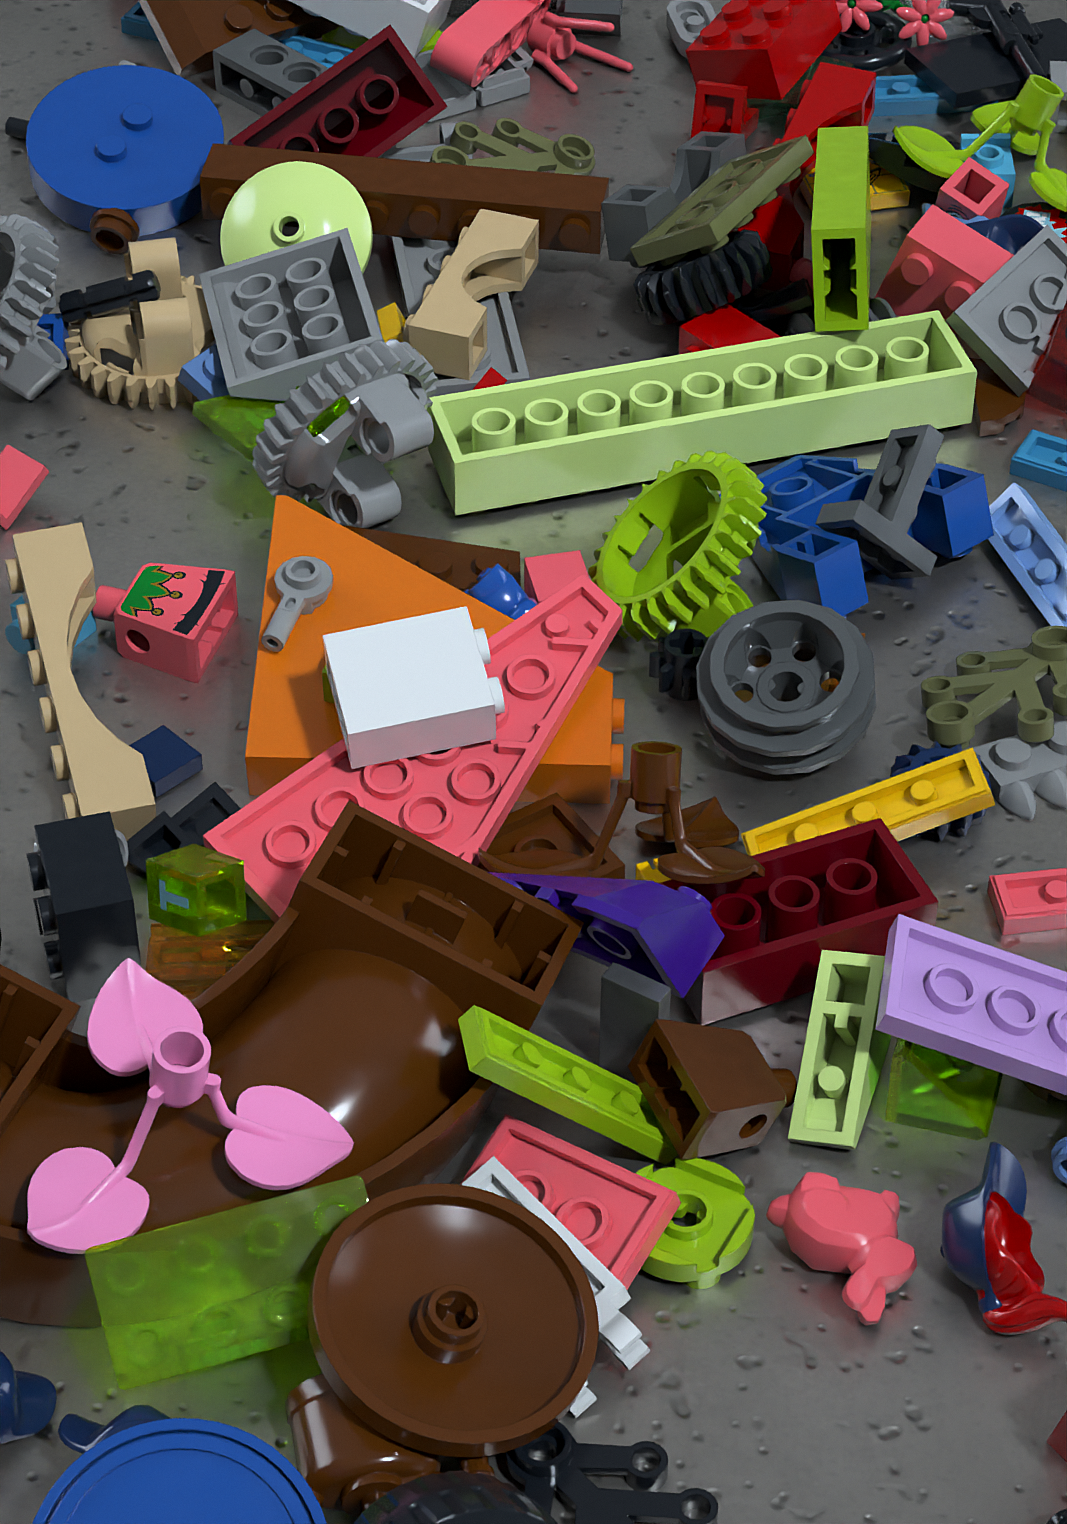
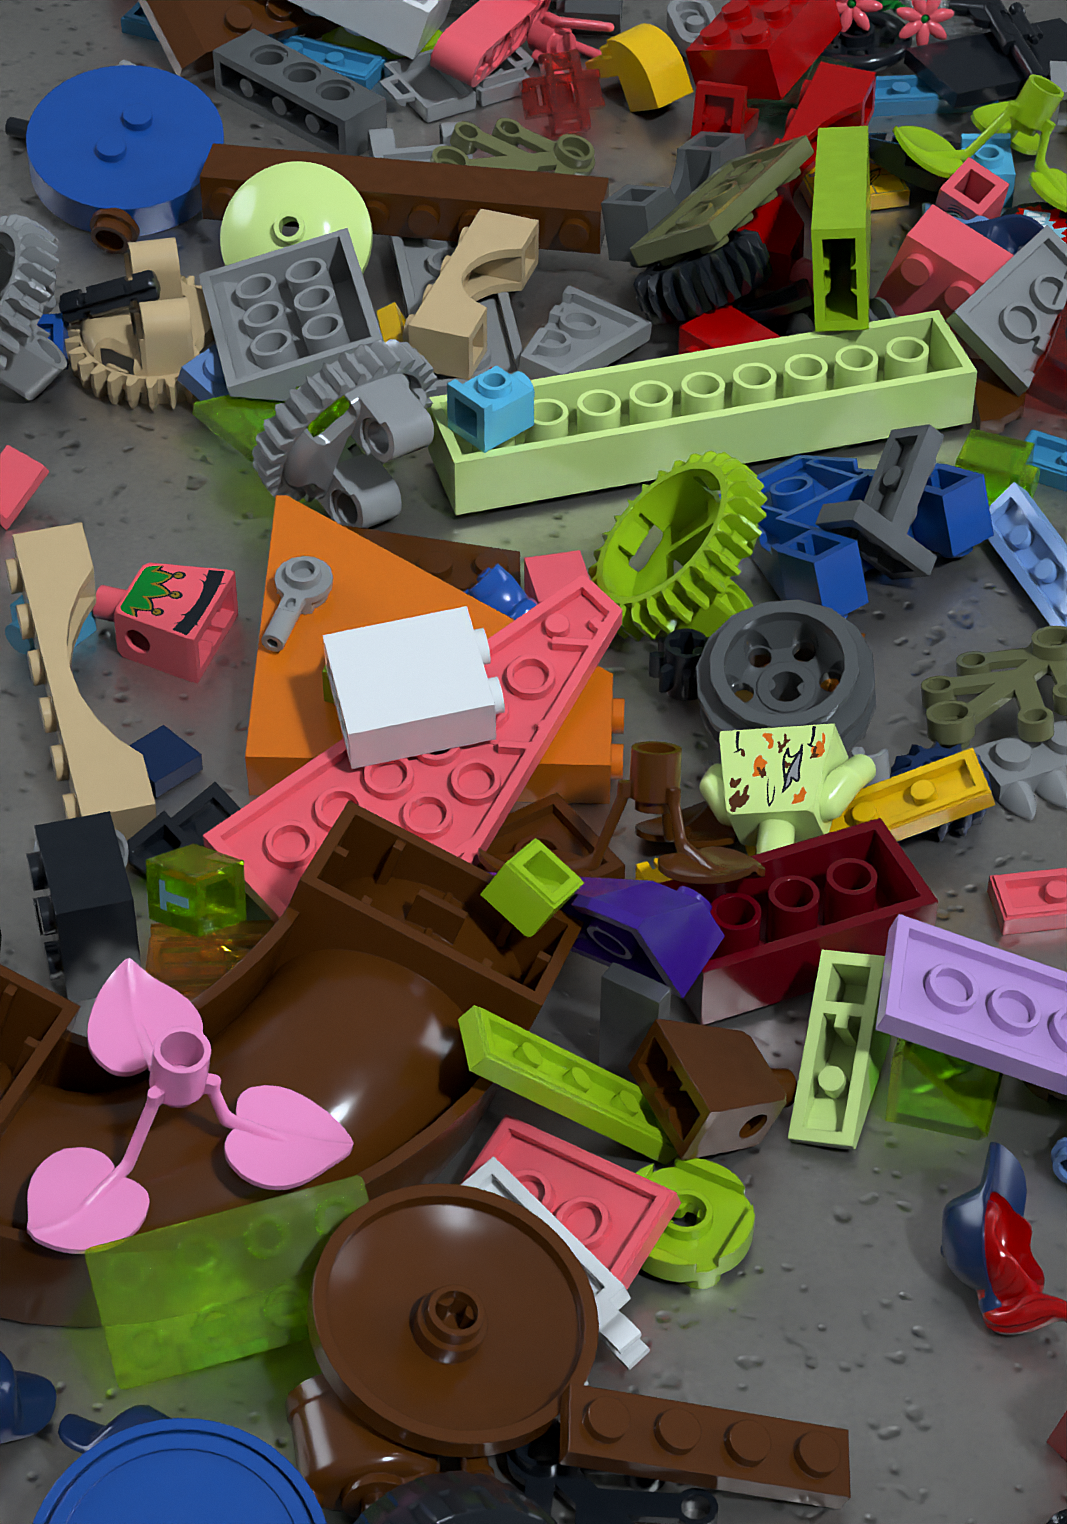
(354, 106): dark red slope -> none
(490, 407): none -> medium azure brick
(531, 887): none -> lime slope
(558, 94): none -> clear red piece
(582, 336): none -> light grey wing
(646, 66): none -> yellow brick
(704, 1446): none -> reddish brown plate
(786, 782): none -> yellowish green torso
(849, 1234): coral animal -> none
(1001, 462): none -> clear neon green brick

